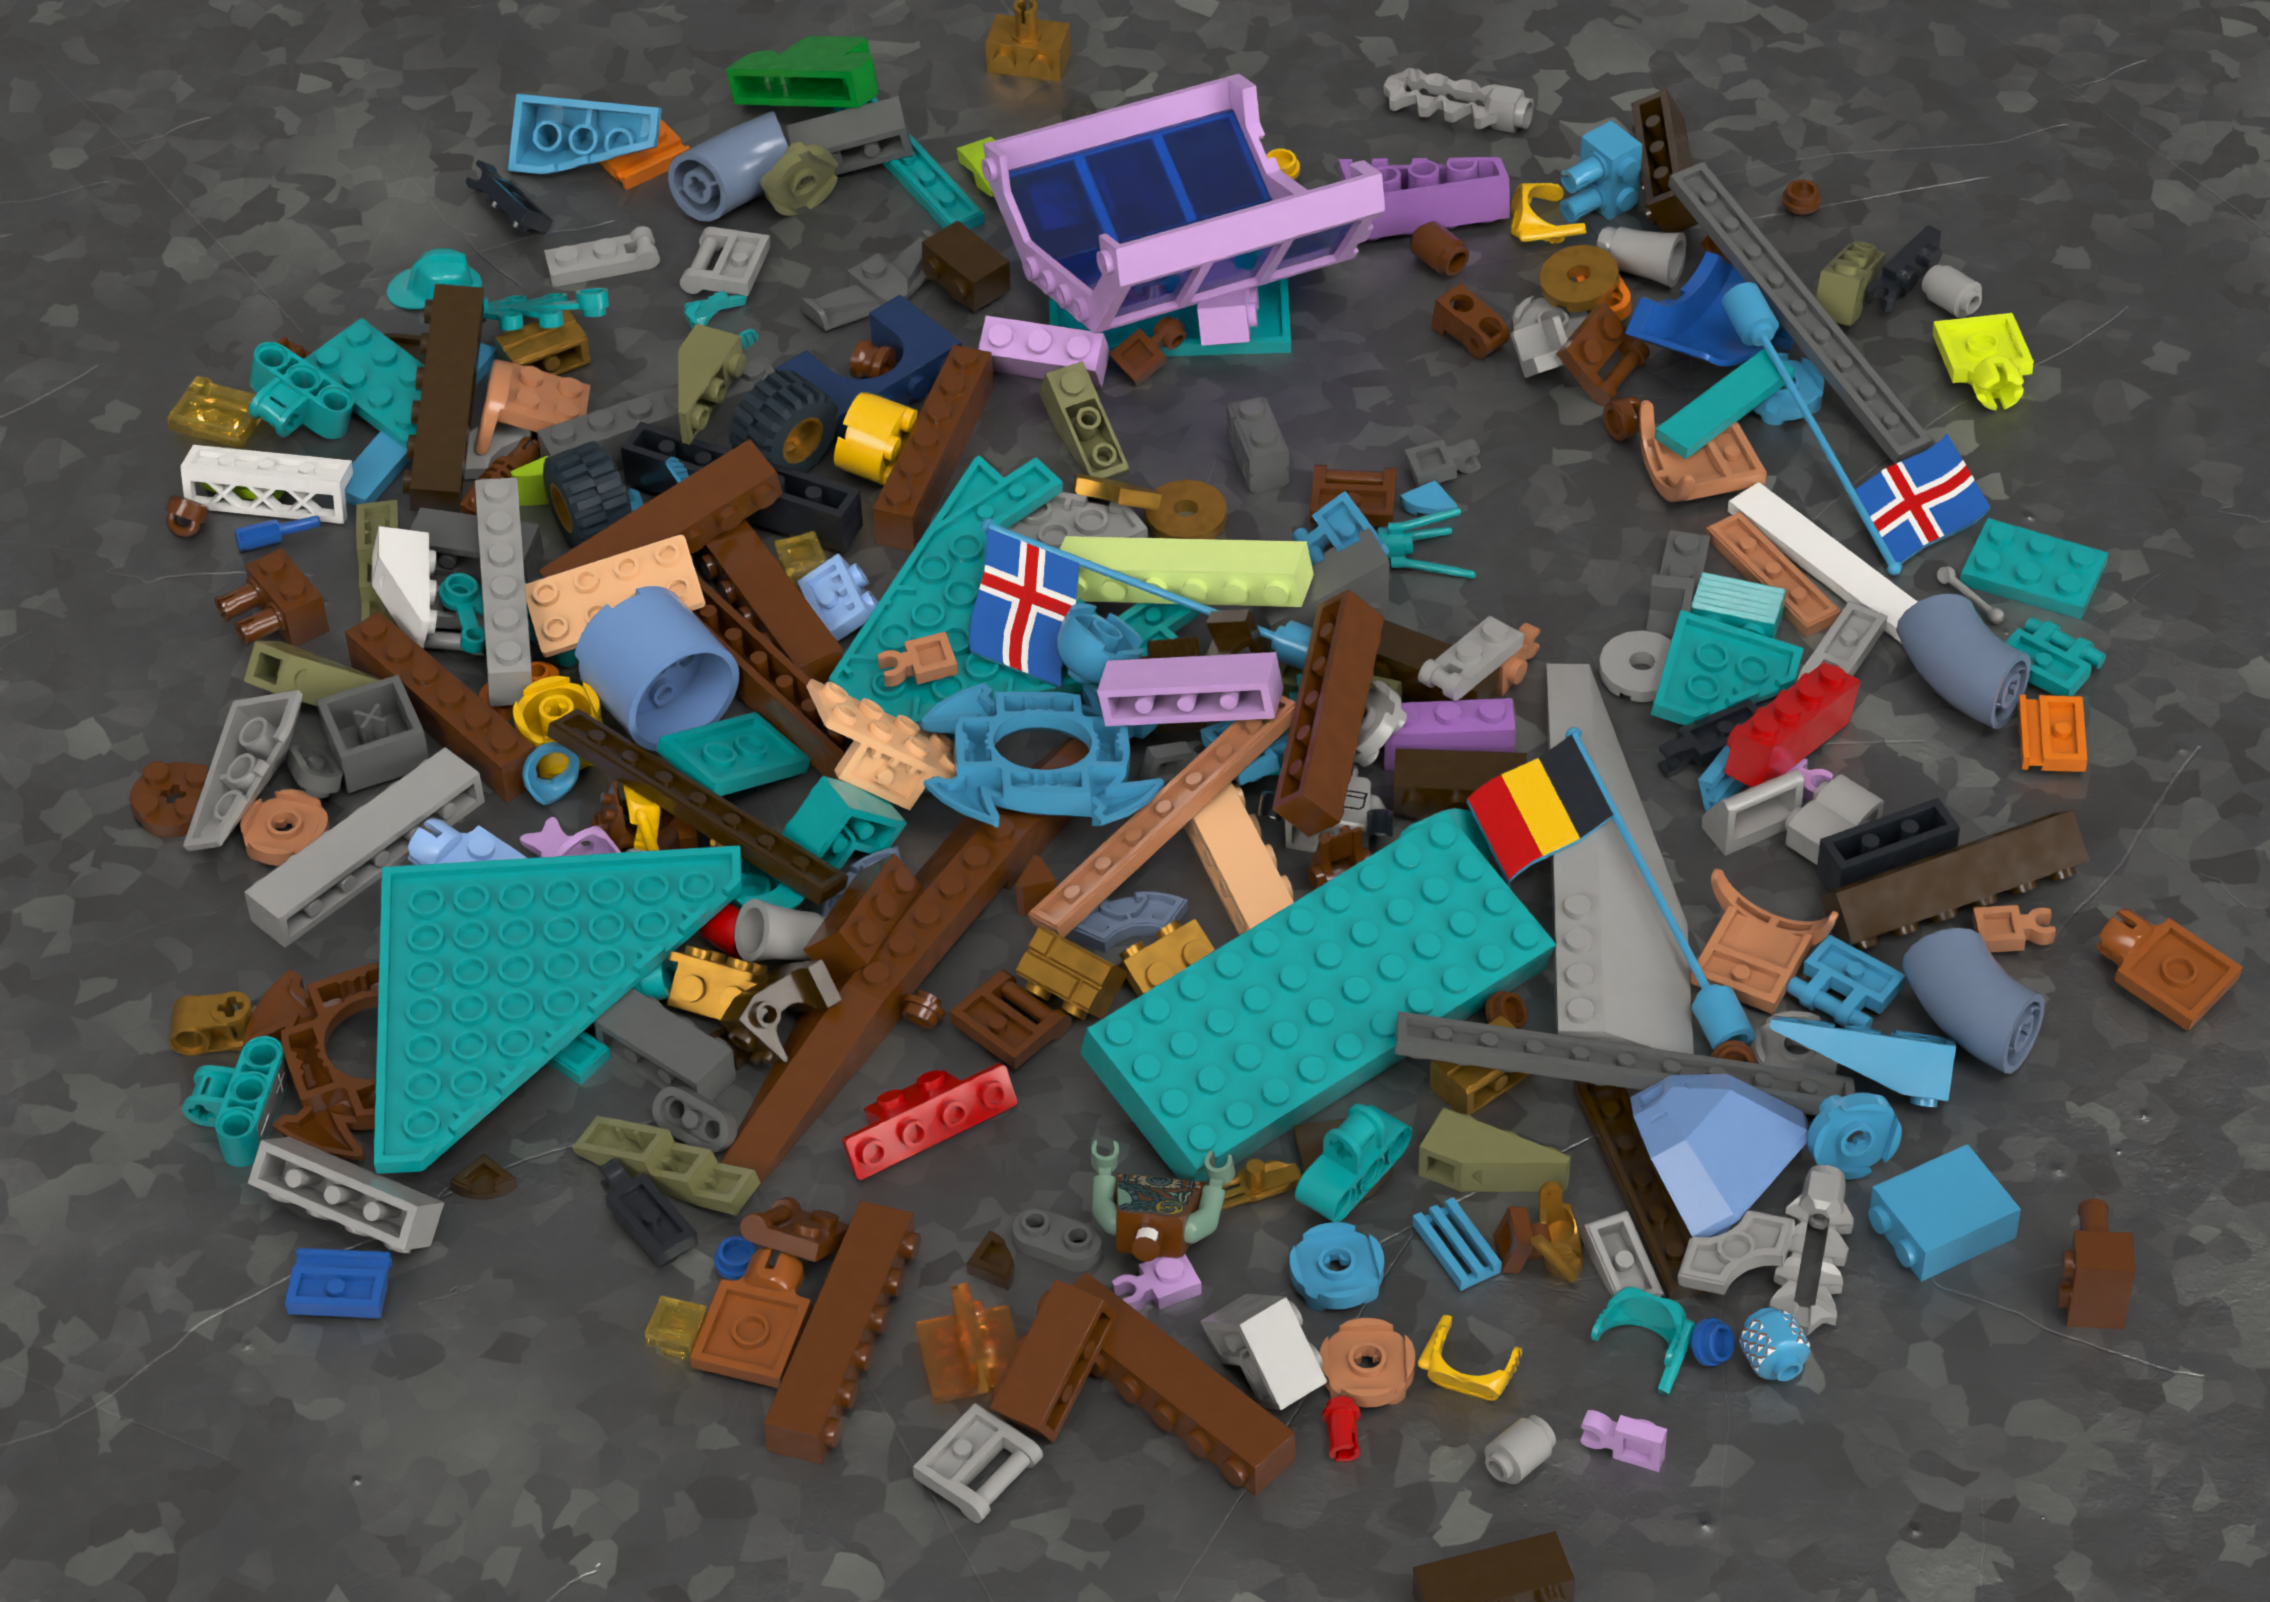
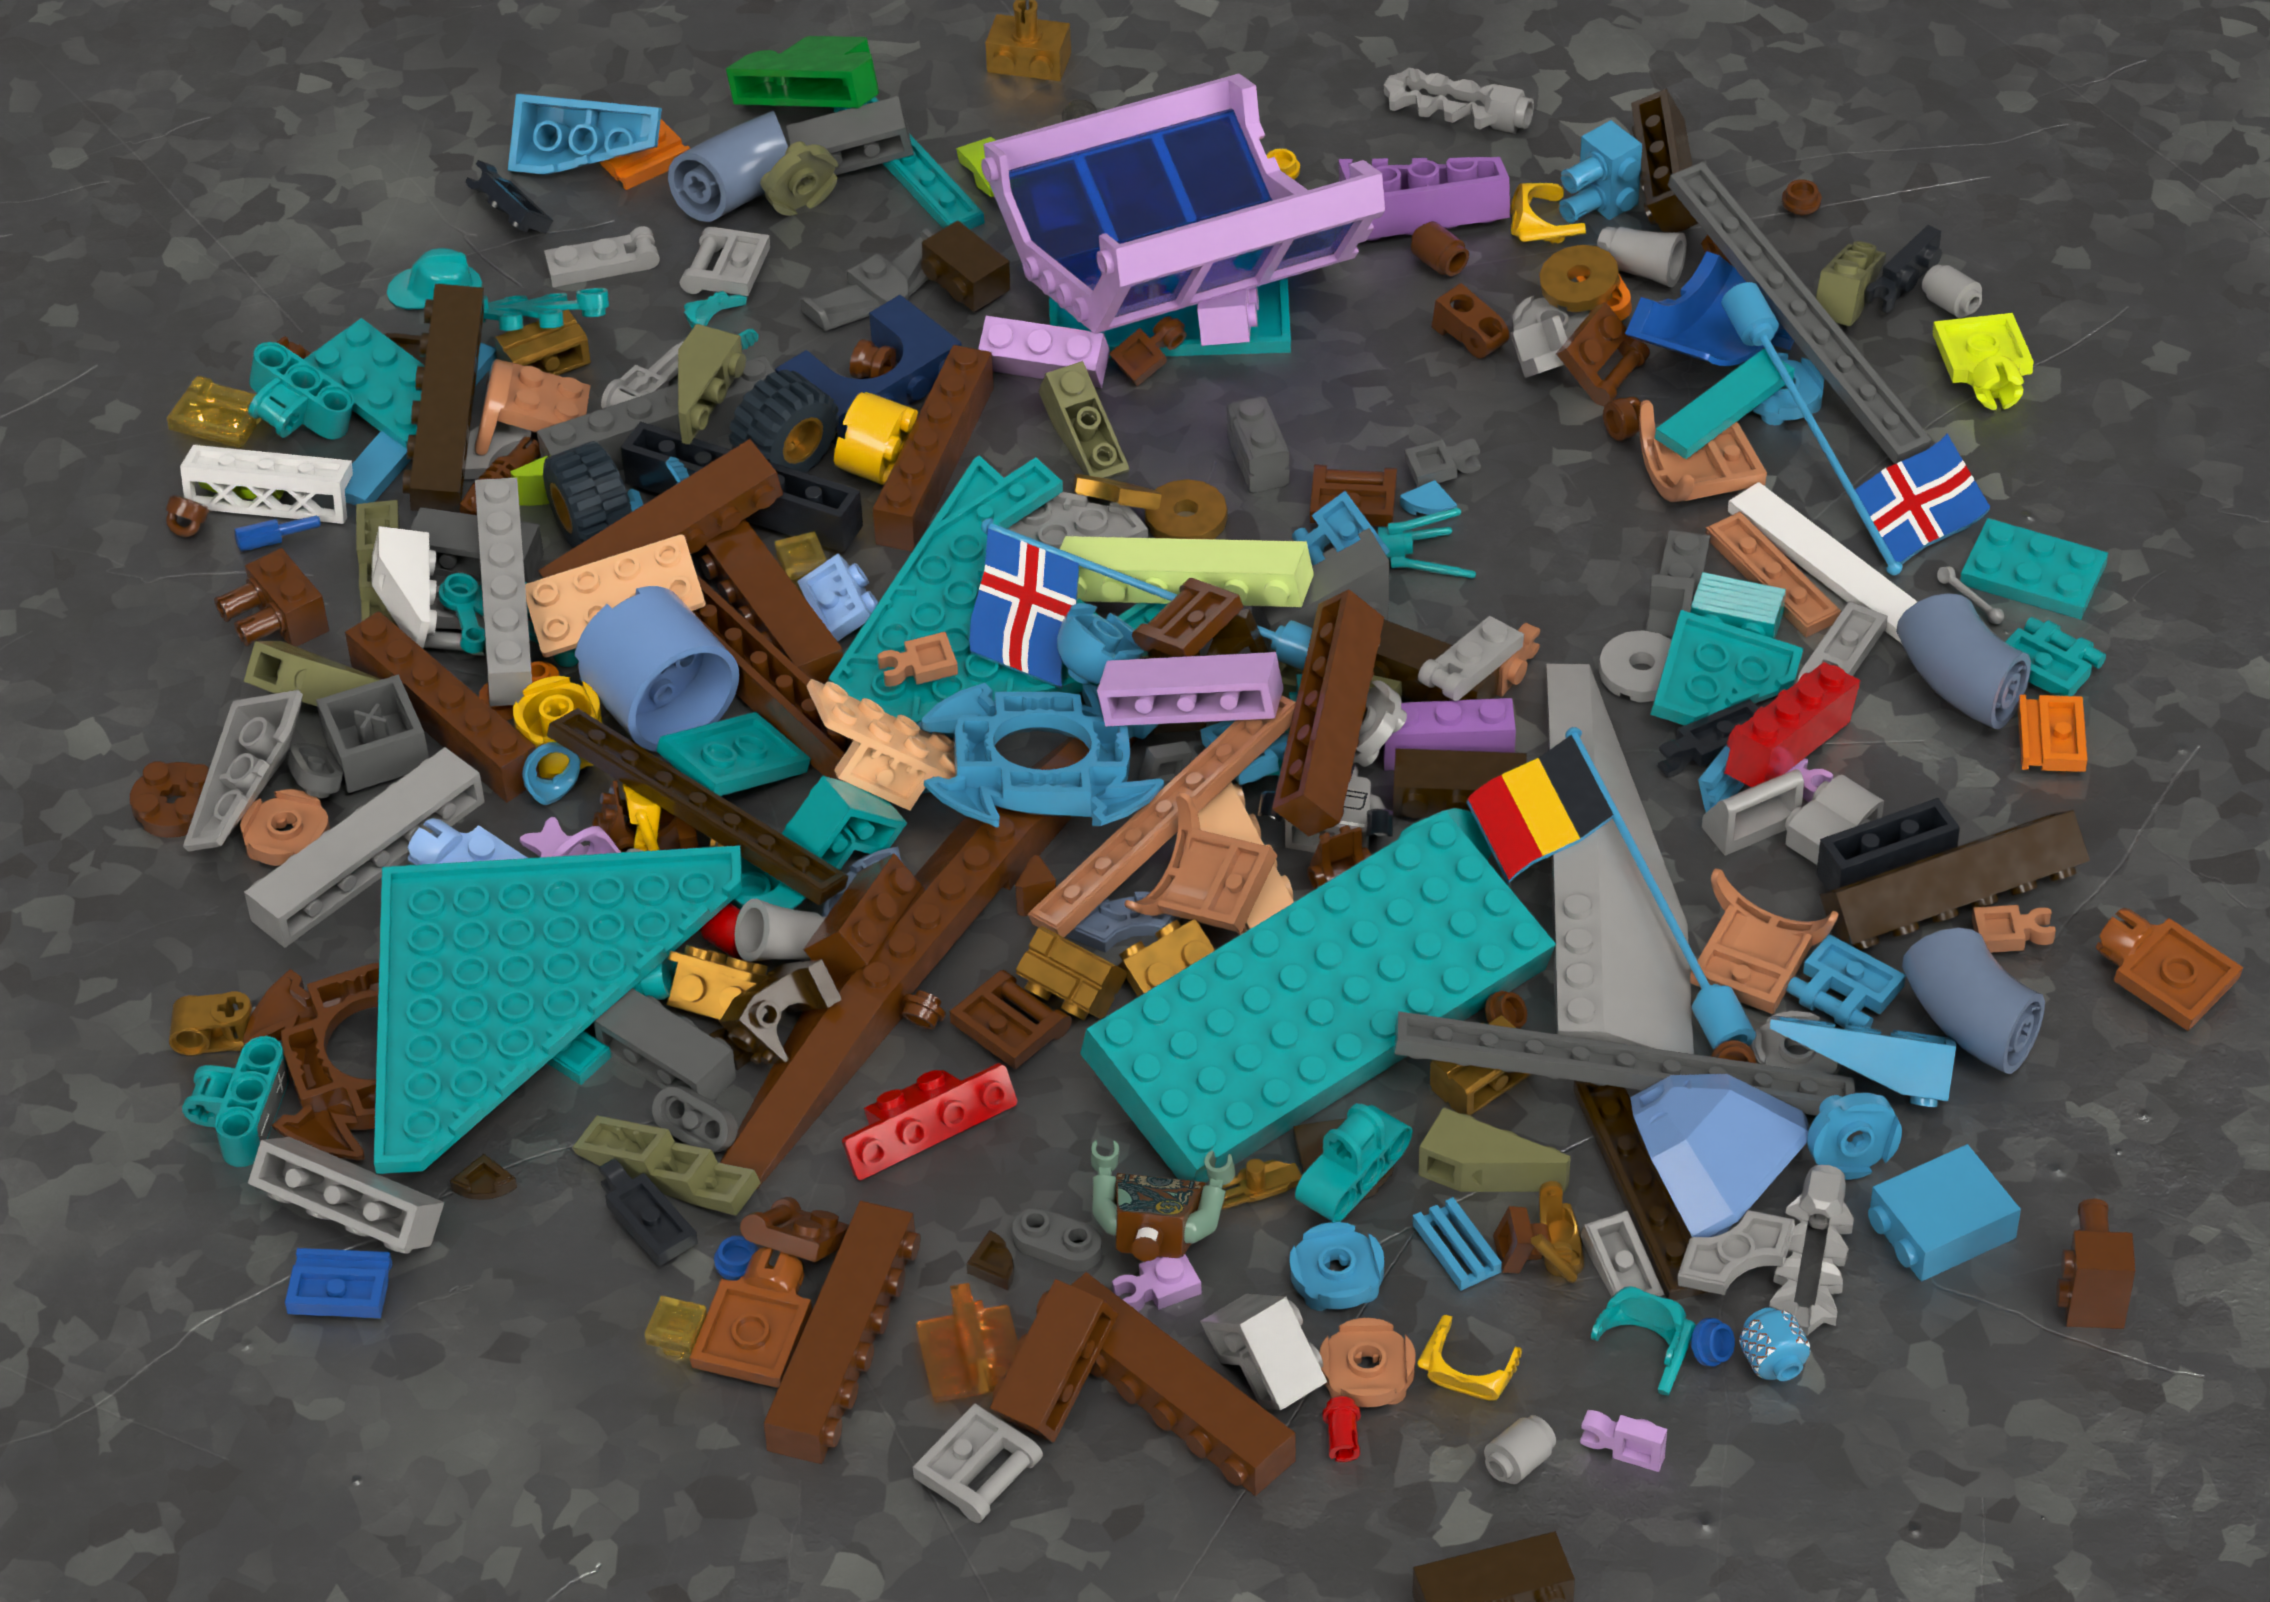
(641, 381): none -> light grey connector
(1189, 619): none -> reddish brown plate
(1208, 875): none -> nougat piece

